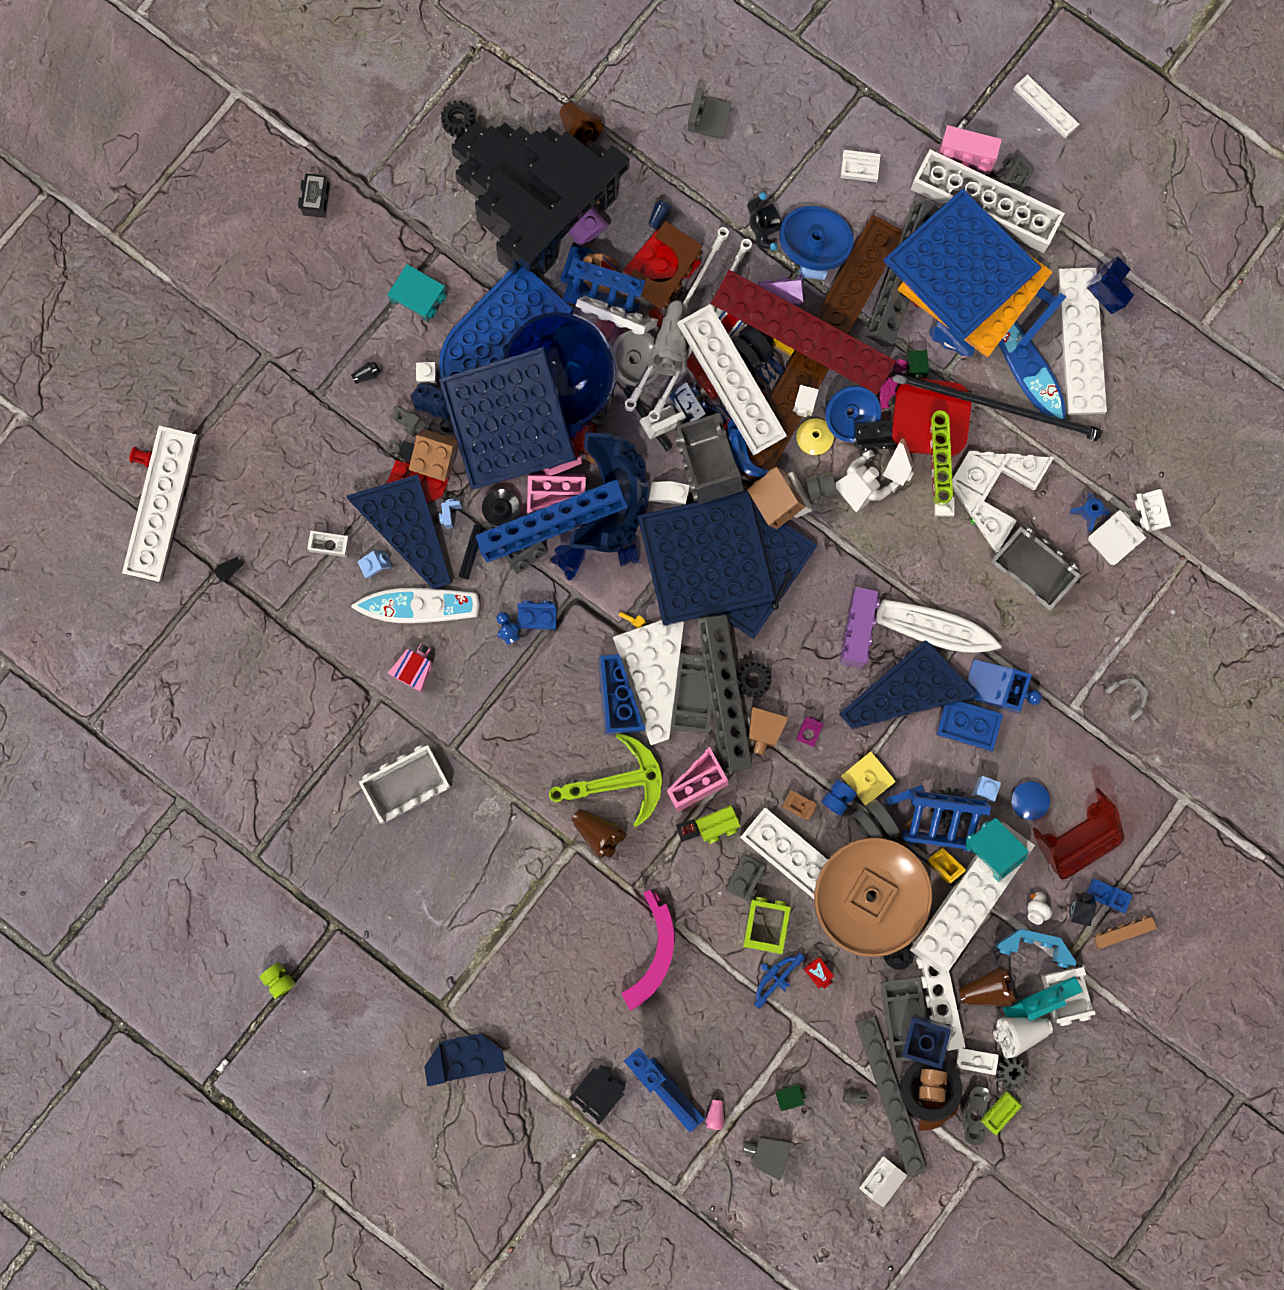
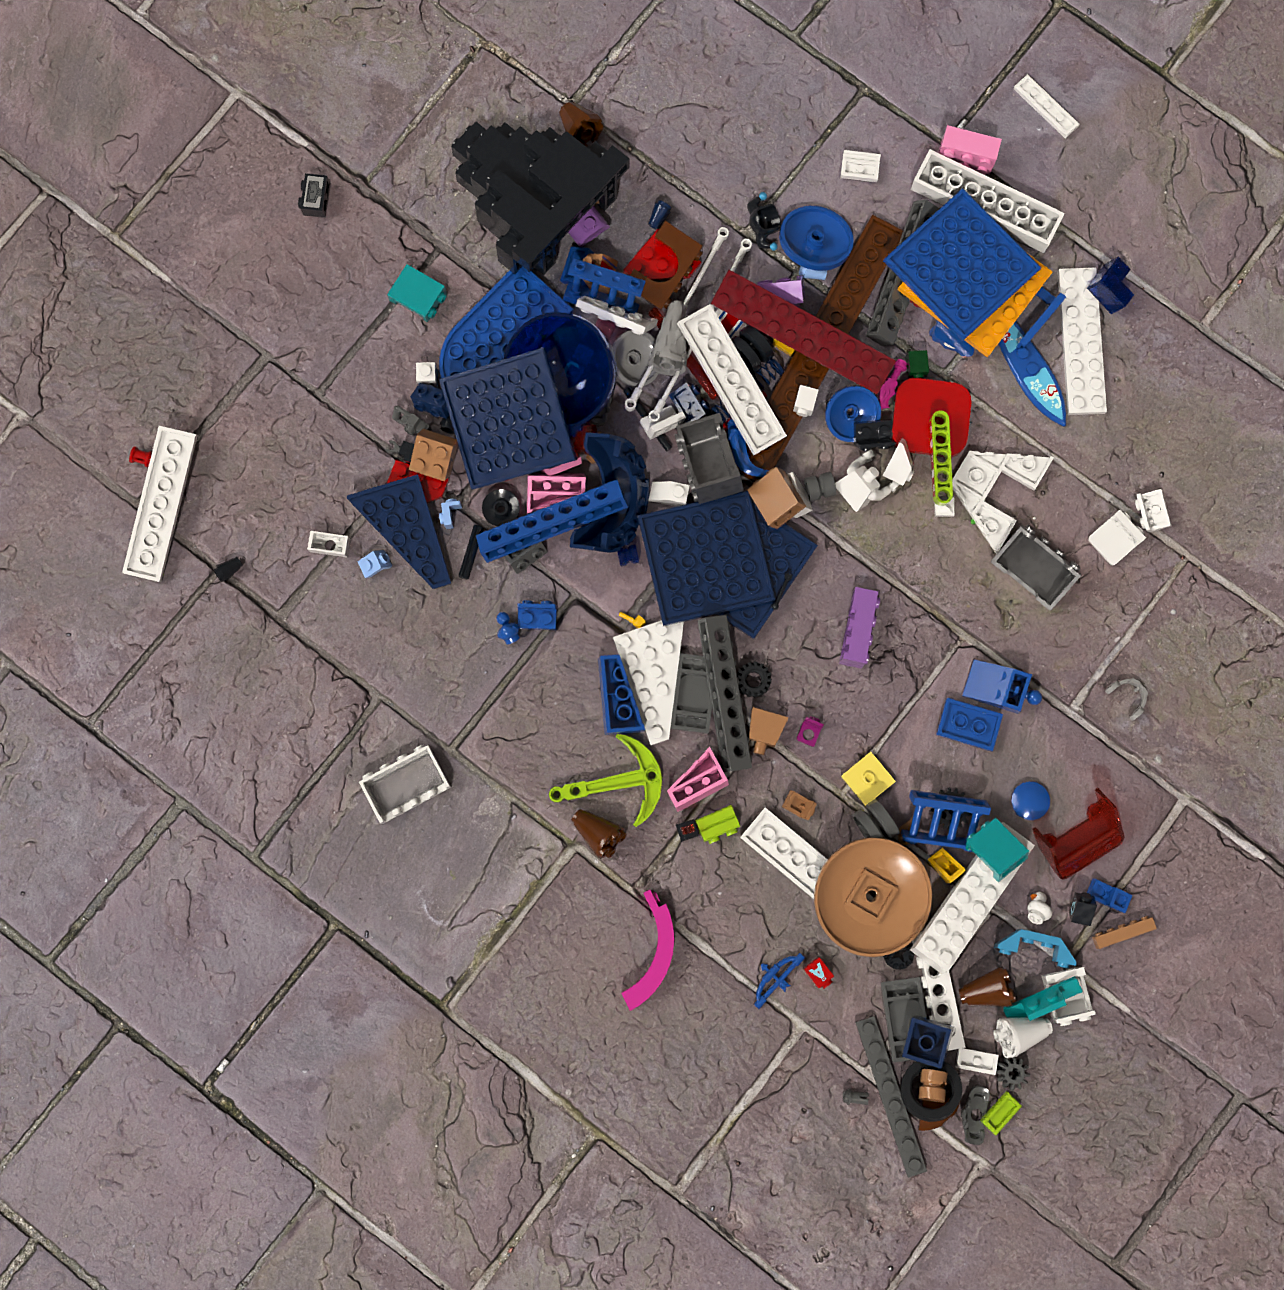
(277, 980): lime wheel -> none
(366, 372): black cone -> none
(413, 668): torso -> none
(419, 605): piece -> none
(455, 109): black tyre -> none
(463, 1058): dark blue piece -> none
(568, 560): clear blue brick -> none
(598, 1093): black plate -> none
(656, 1079): blue piece -> none
(708, 116): dark grey bracket -> none
(715, 1116): bright pink cone -> none
(746, 878): dark grey bracket -> none
(762, 902): lime window -> none
(769, 1155): dark grey torso -> none
(790, 1096): dark green brick -> none
(814, 445): light yellow dish -> none
(839, 797): blue wheel -> none
(883, 1182): white panel -> none
(902, 796): blue tile -> none
(912, 686): dark blue wing -> none
(936, 627): white piece -> none
(986, 789): light blue brick -> none
(1015, 173): dark grey bracket -> none
(1091, 510): blue brick -> none
(1093, 433): black hinge -> none

